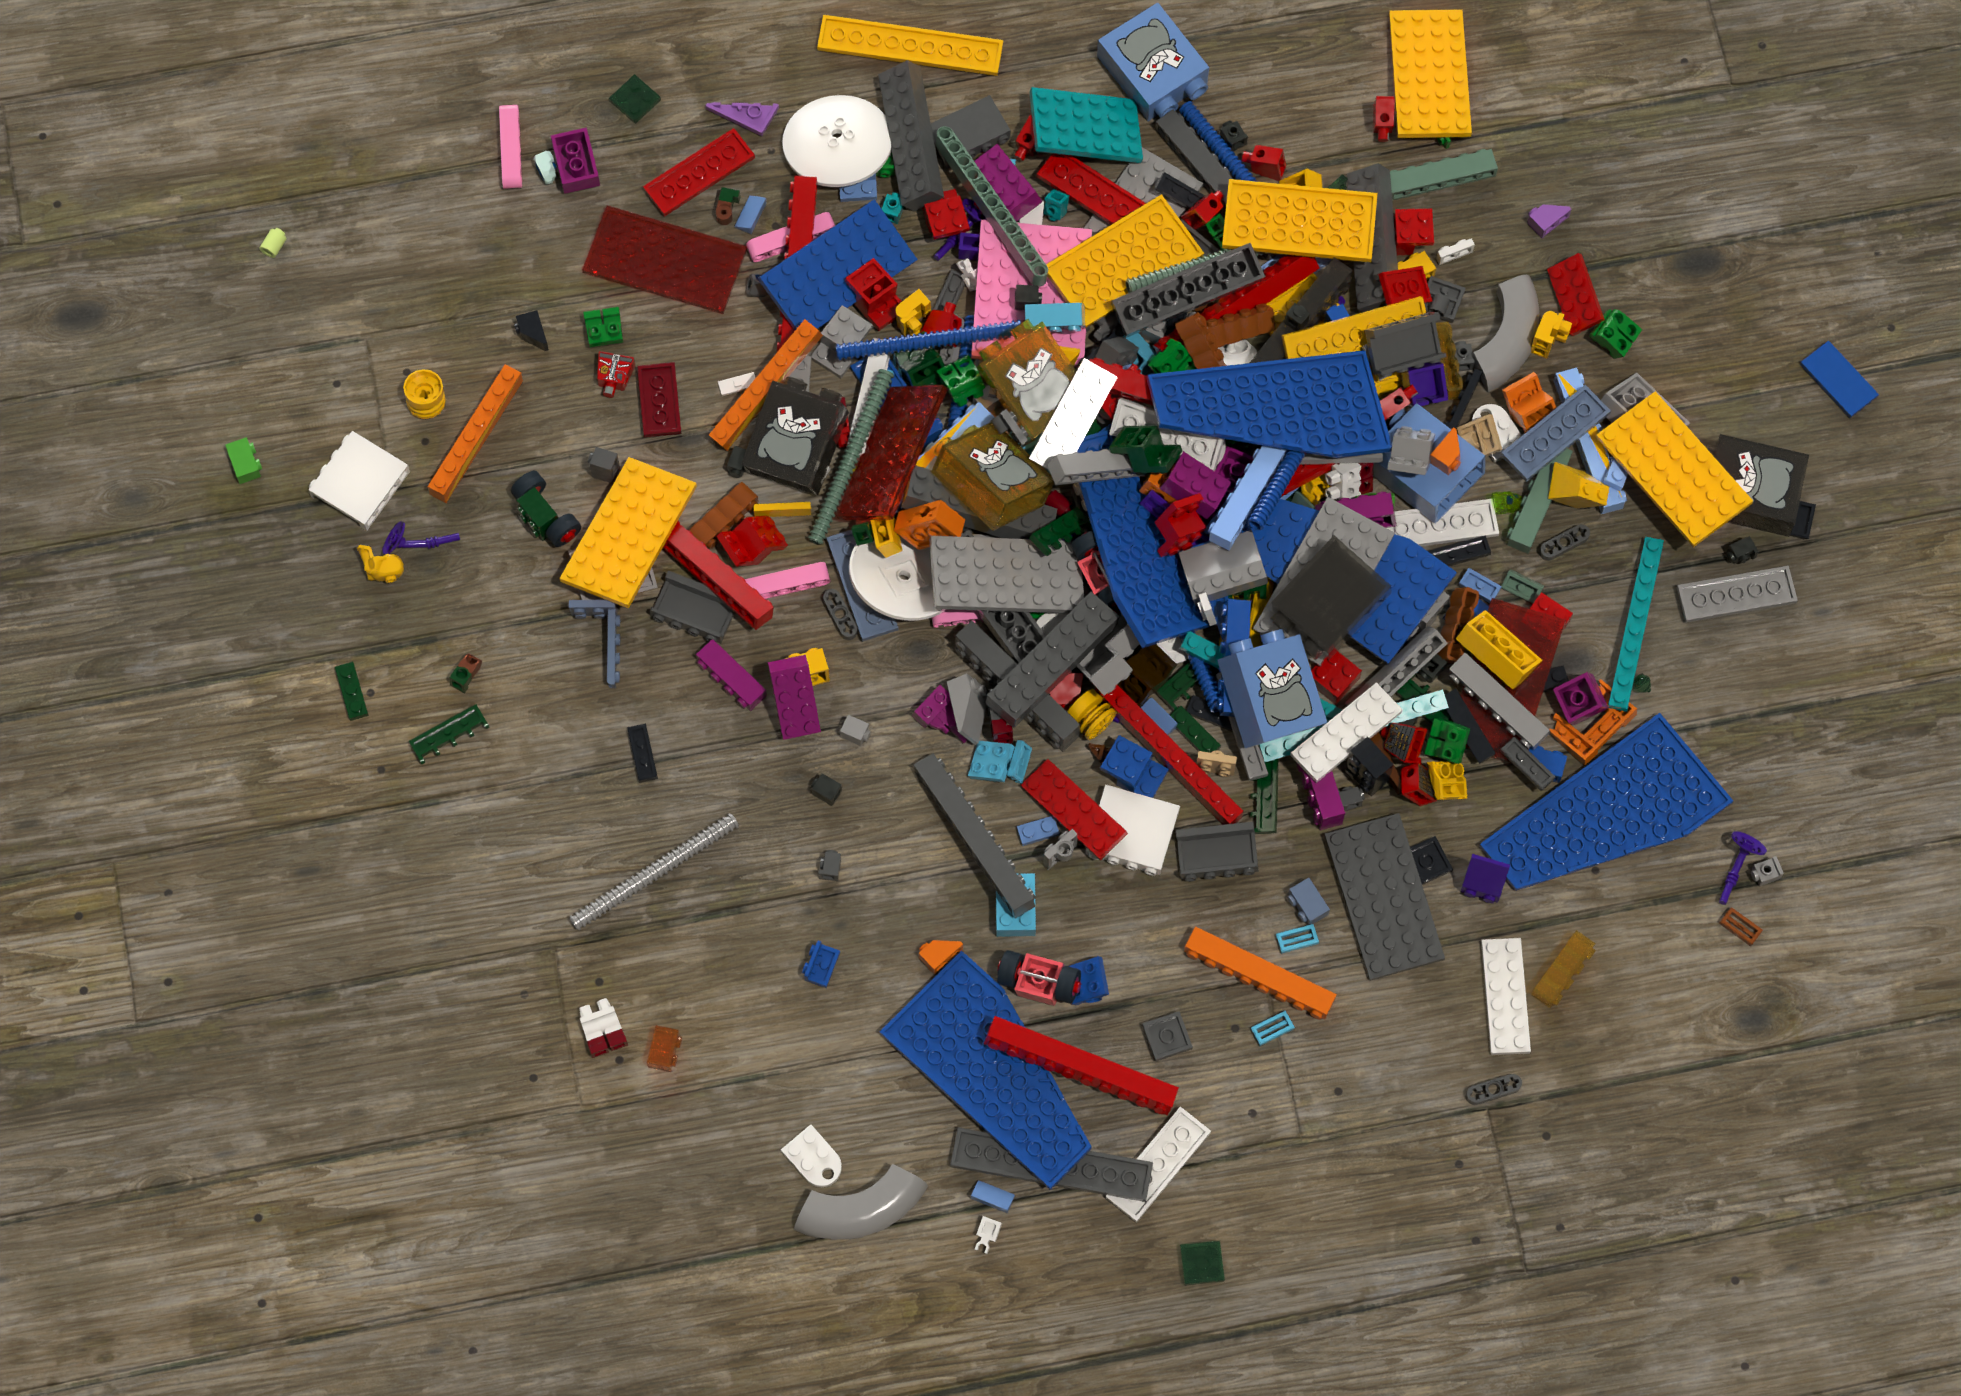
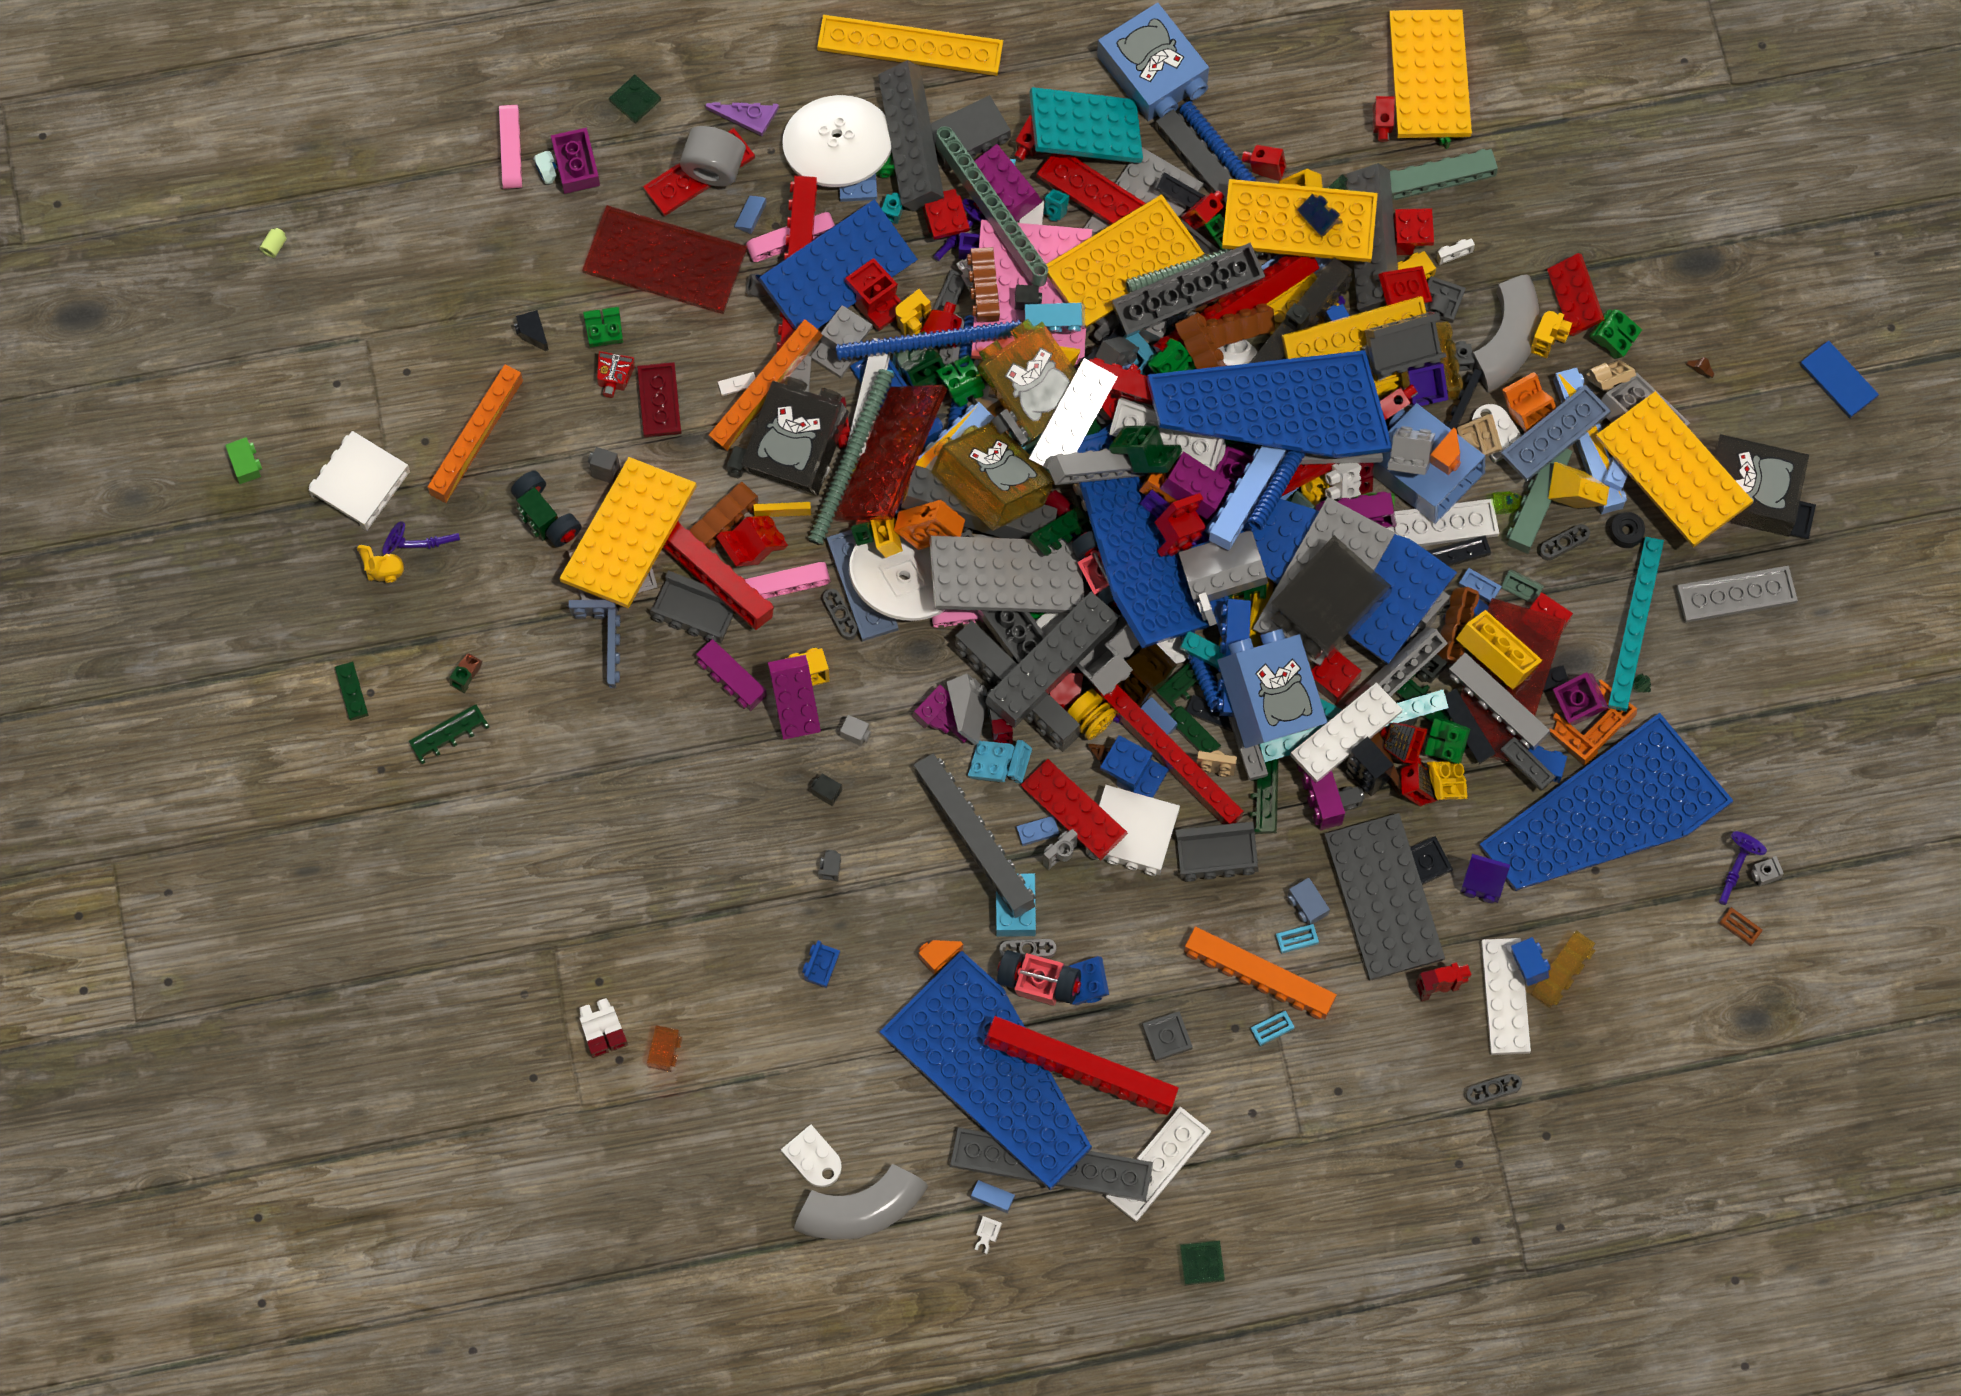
(424, 385): yellow wheel -> none
(642, 753): black tile -> none
(654, 871): light grey piece -> none
(712, 156): none -> light grey piece
(725, 205): leg -> none
(984, 284): none -> dark orange brick
(1042, 942): none -> light grey beam
(1234, 140): pearl dark grey brick -> none
(1319, 214): none -> clear blue bracket
(1442, 980): none -> red hips
(1530, 962): none -> blue brick
(1547, 218): medium lavender slope -> none
(1608, 375): none -> tan plate
(1627, 540): none -> black tyre
(1701, 366): none -> reddish brown piece
(1742, 551): pearl dark grey brick -> none

